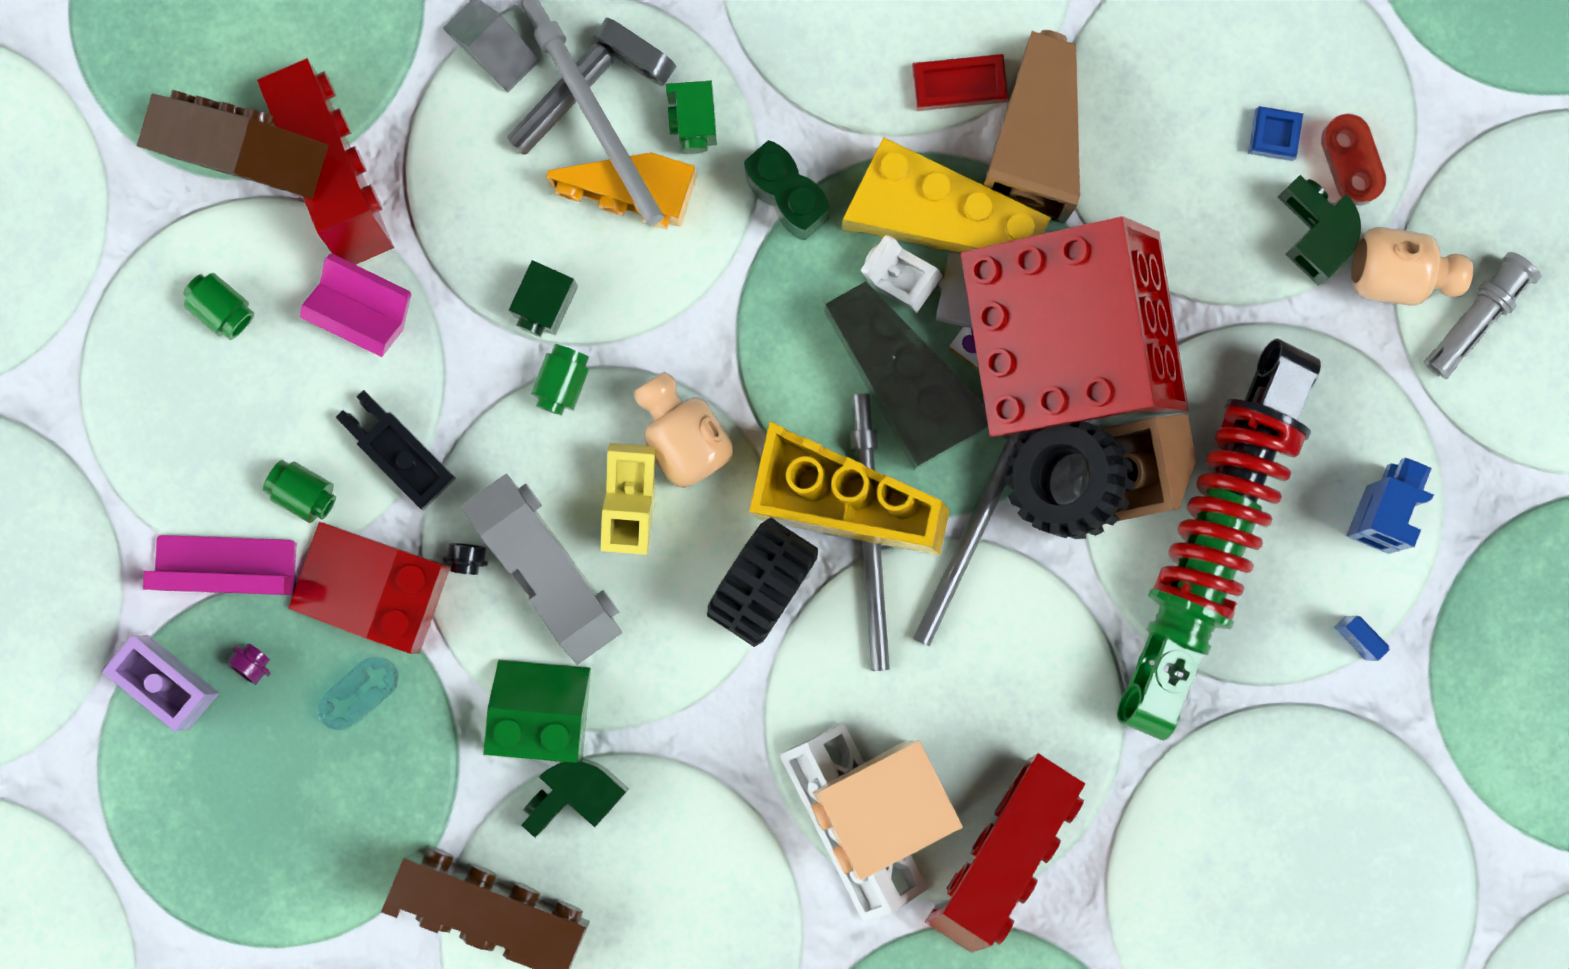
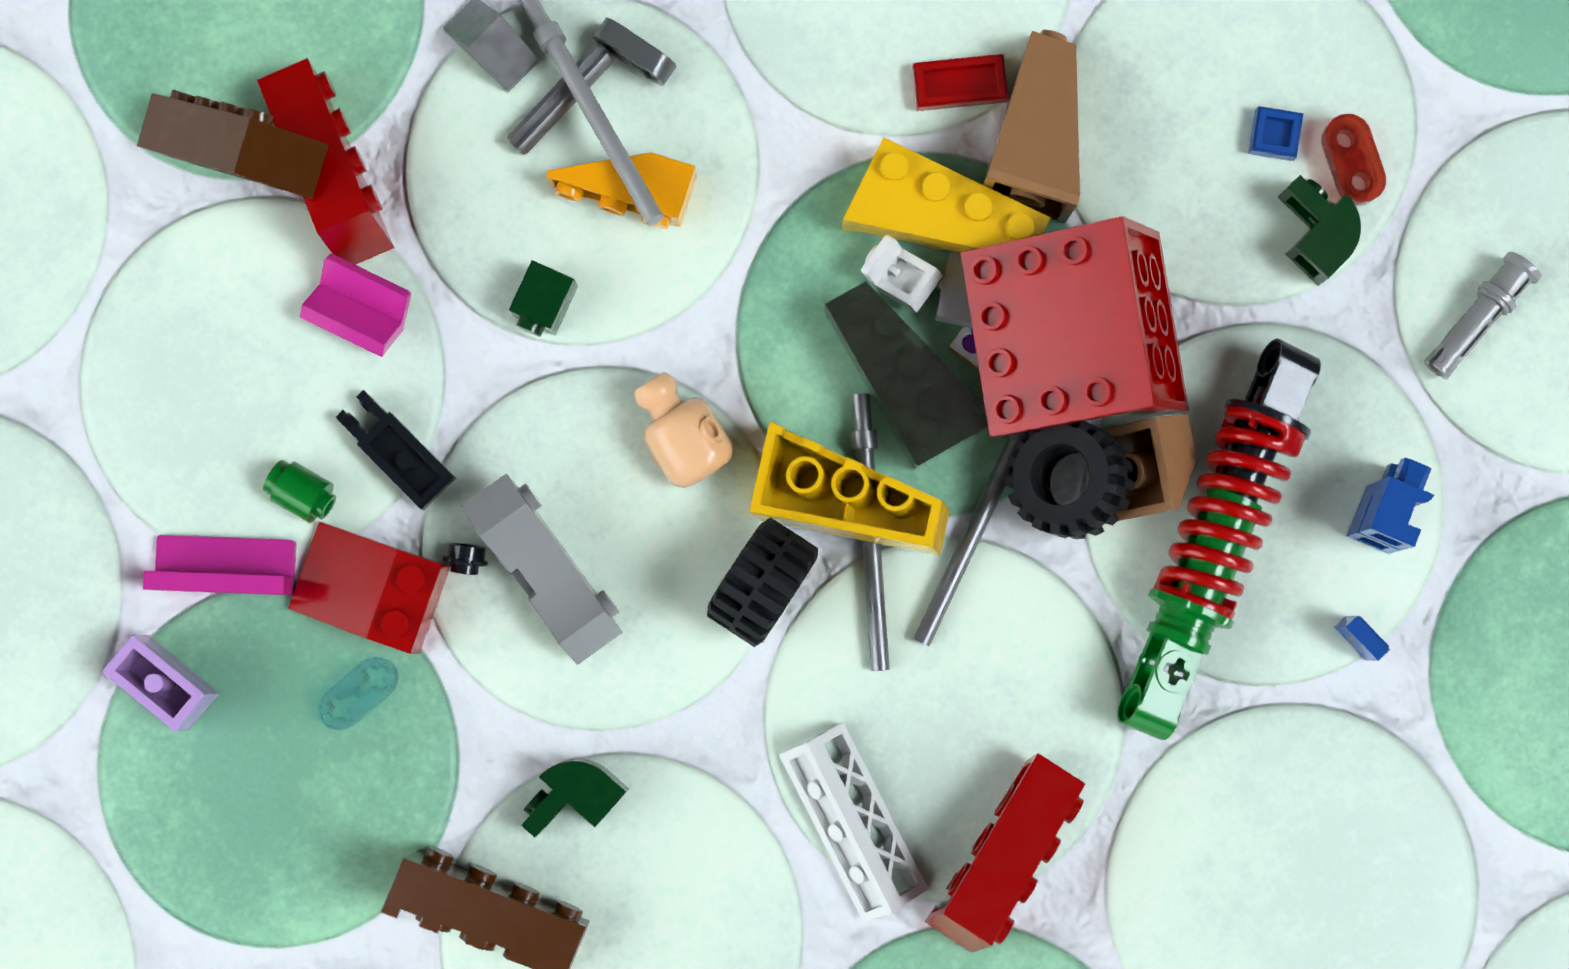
(217, 305): green brick -> none
(249, 663): magenta plate -> none
(537, 711): green slope -> none
(560, 379): green brick -> none
(628, 499): light yellow brick -> none
(693, 115): green brick -> none
(777, 182): dark green brick -> none
(885, 810): light nougat slope -> none
(1406, 267): light nougat piece -> none

